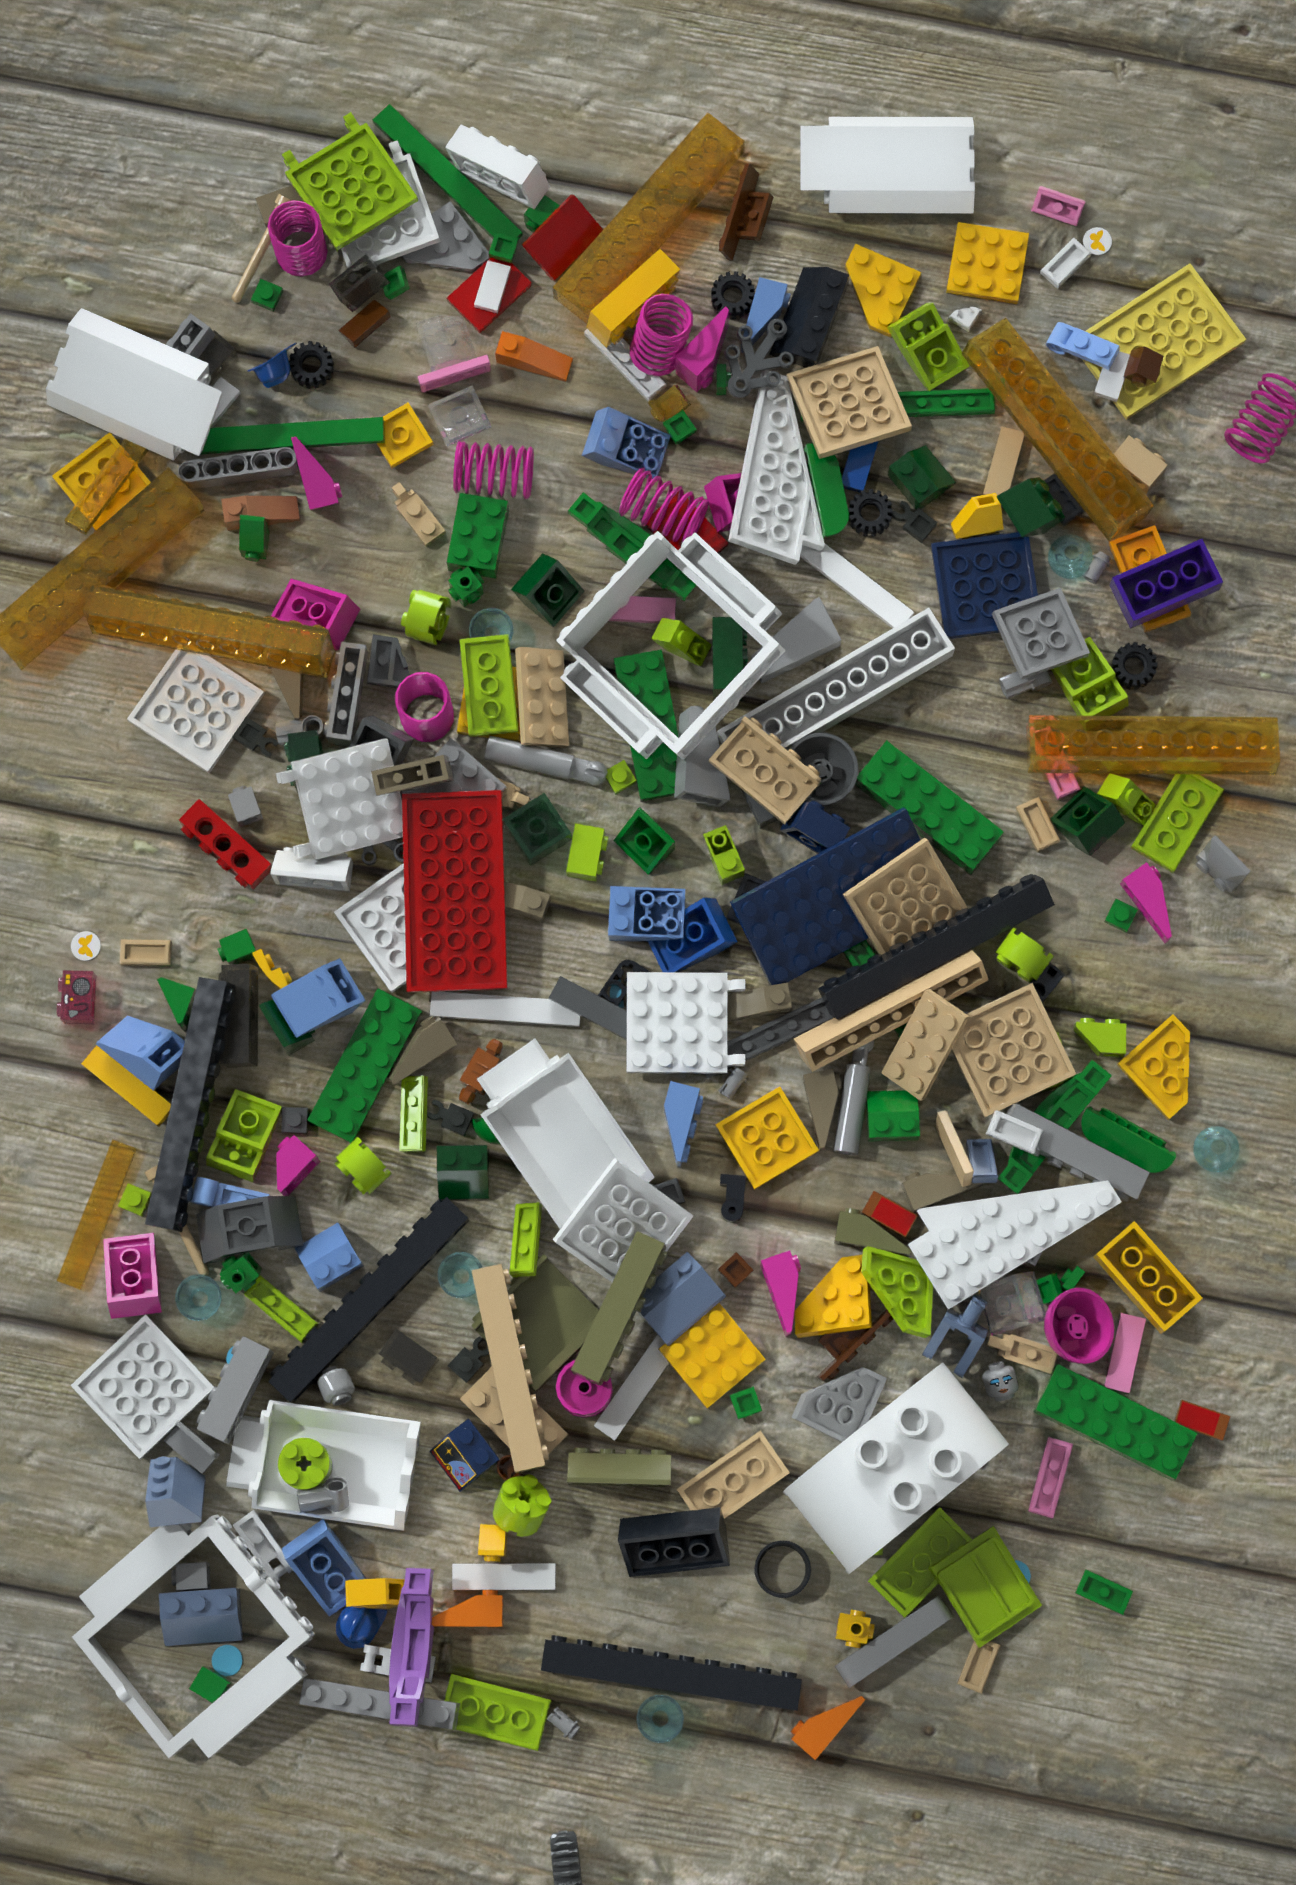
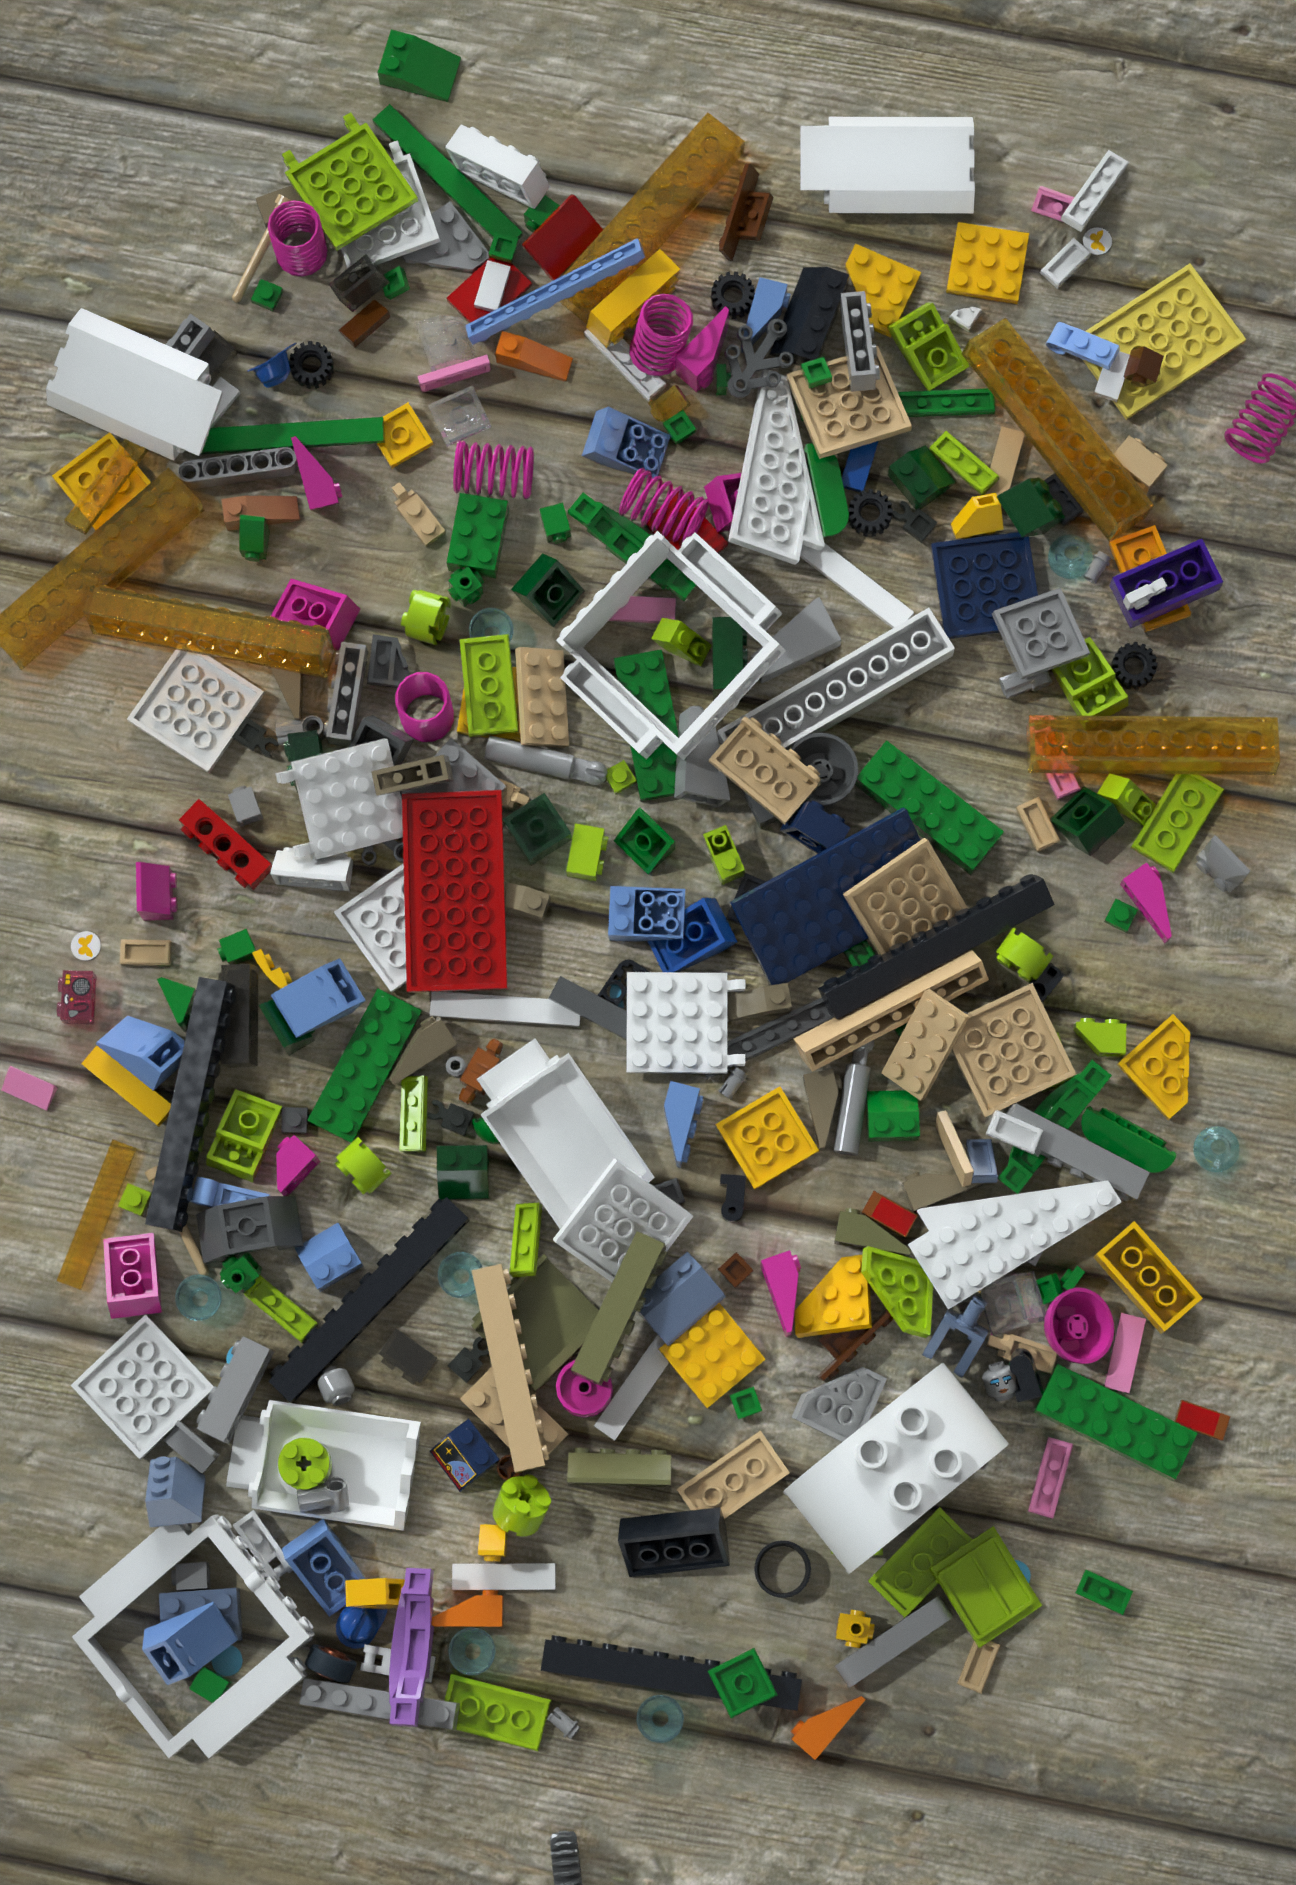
(29, 1088): none -> bright pink slope
(155, 891): none -> dark pink slope
(187, 1642): none -> medium blue slope
(330, 1663): none -> black wheel
(418, 66): none -> green slope
(451, 1062): none -> light grey pin
(461, 1641): none -> clear light blue piece
(555, 291): none -> medium blue plate
(555, 523): none -> green brick
(742, 1682): none -> green plate
(816, 372): none -> green plate
(858, 342): none -> light grey brick
(964, 463): none -> lime tile
(1024, 1368): none -> black leg
(1094, 191): none -> white tile
(1140, 596): none -> white plate

